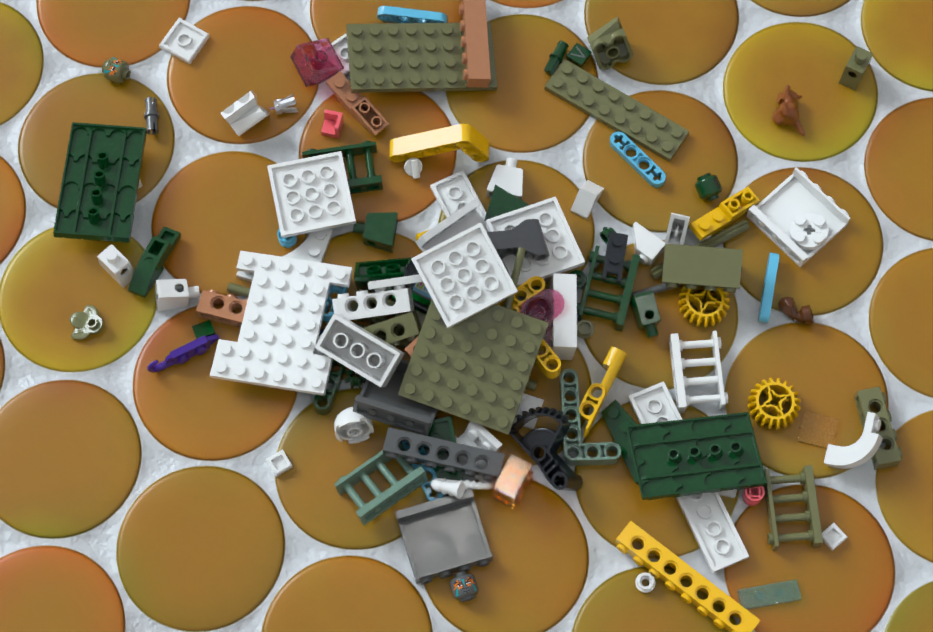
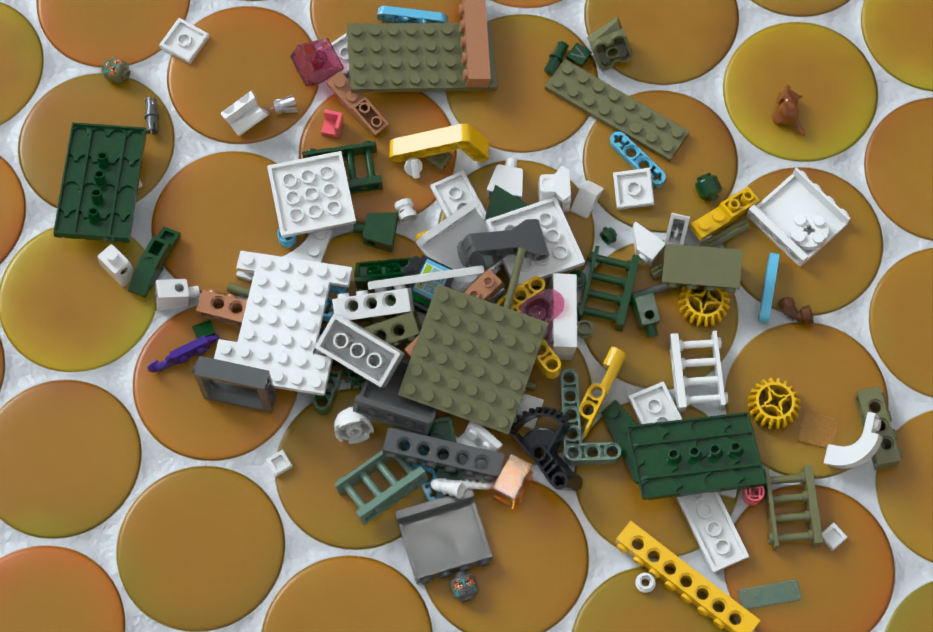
(83, 322): olive plate -> none
(213, 369): none -> dark grey window
(405, 210): none -> white wheel
(440, 160): none -> olive plate
(464, 275): white plate -> none
(556, 185): none -> white piece
(615, 255): black hinge -> none
(633, 188): none -> white tile
(858, 64): olive torso -> none

